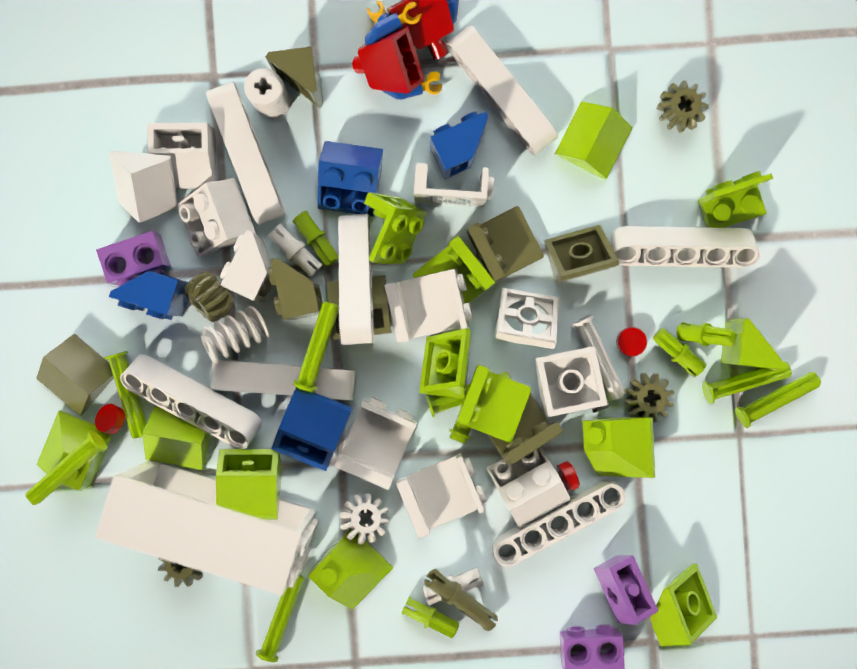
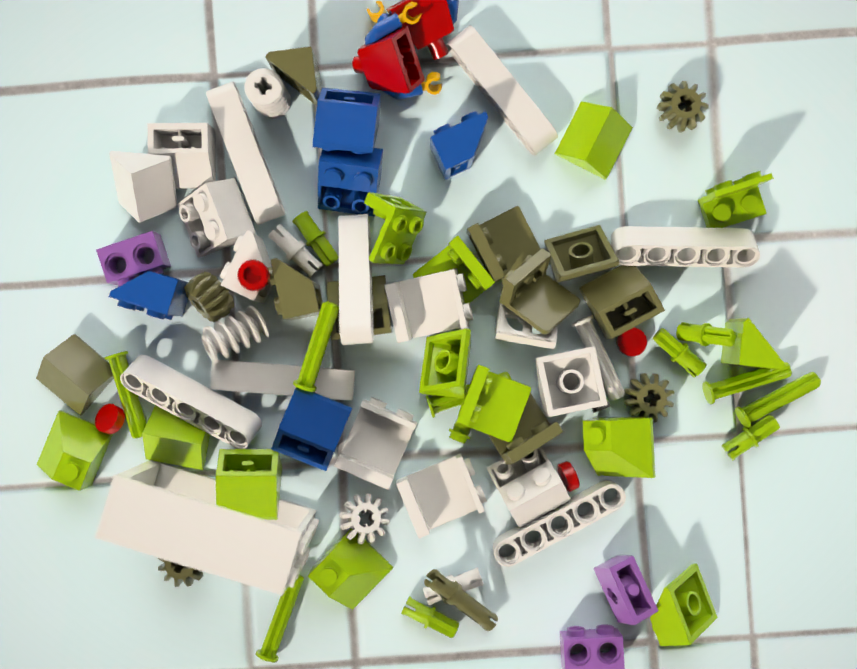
(66, 468): lime axle -> none
(253, 275): none -> red tile
(346, 120): none -> blue slope
(451, 197): white panel -> none
(536, 295): none -> olive bracket
(621, 300): none -> olive slope
(751, 436): none -> lime axle

